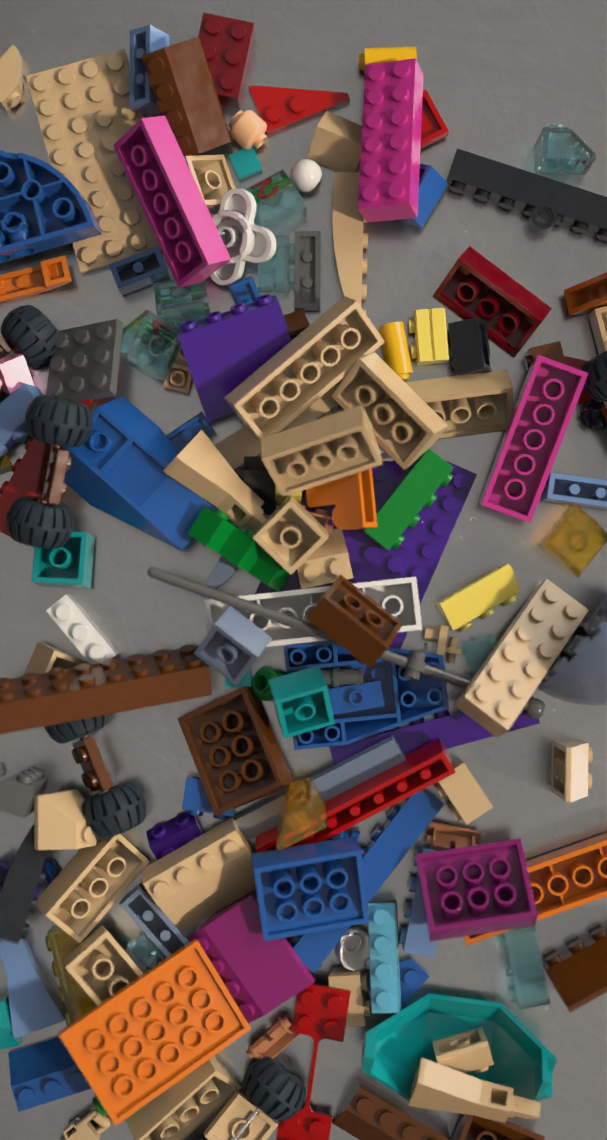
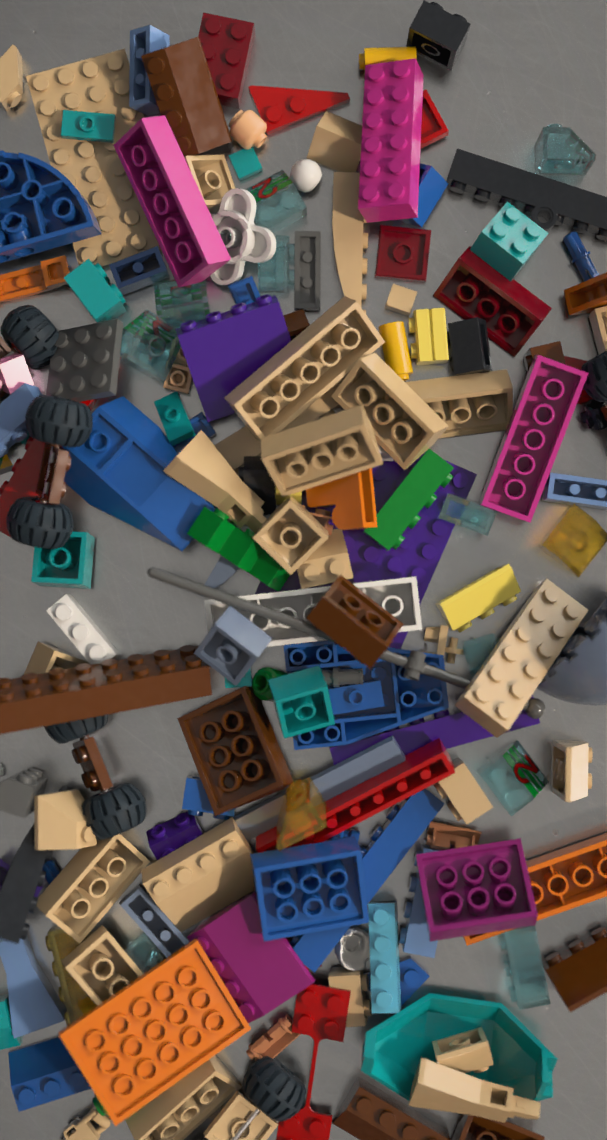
(88, 126): none -> teal plate
(92, 288): none -> teal brick
(174, 418): none -> teal plate
(400, 300): none -> tan slope
(402, 253): none -> dark red tile
(438, 34): none -> black brick
(467, 514): none -> clear light blue slope
(508, 241): none -> teal brick
(513, 777): none -> clear light blue slope
(580, 256): none -> blue axle

